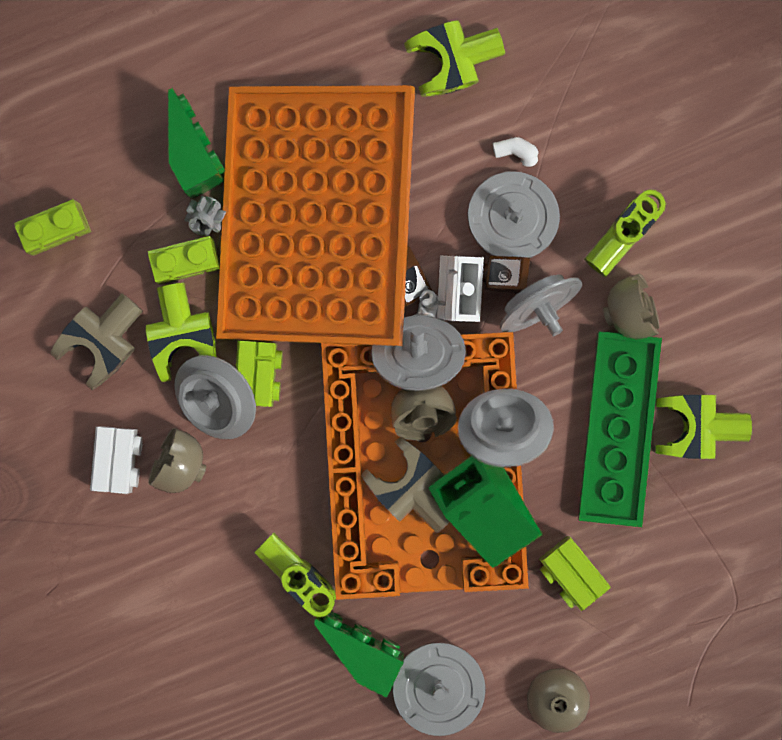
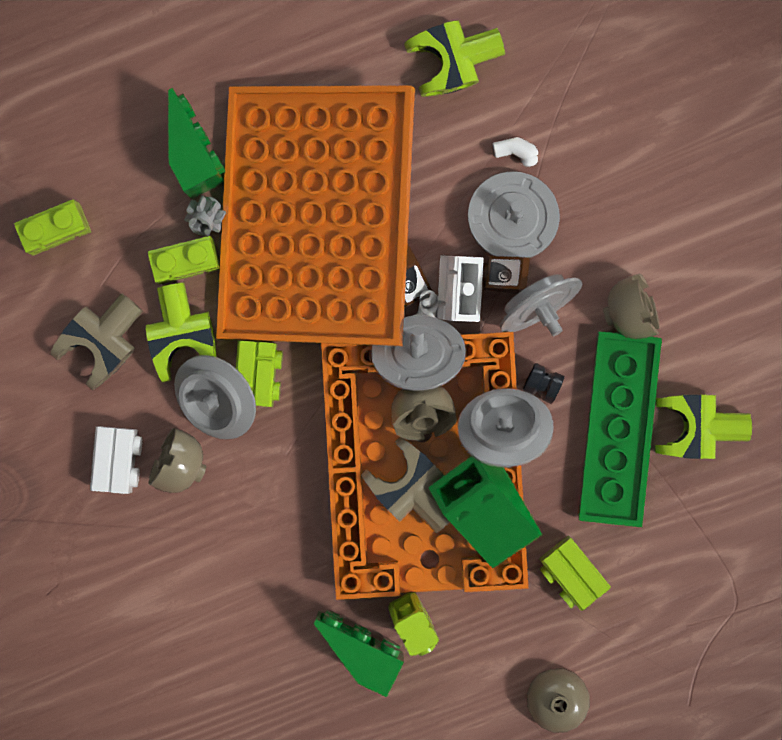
(285, 564): lime connector -> none
(413, 624): none -> lime brick
(439, 689): light grey piece -> none
(544, 384): none -> black wheel
(614, 244): lime connector -> none

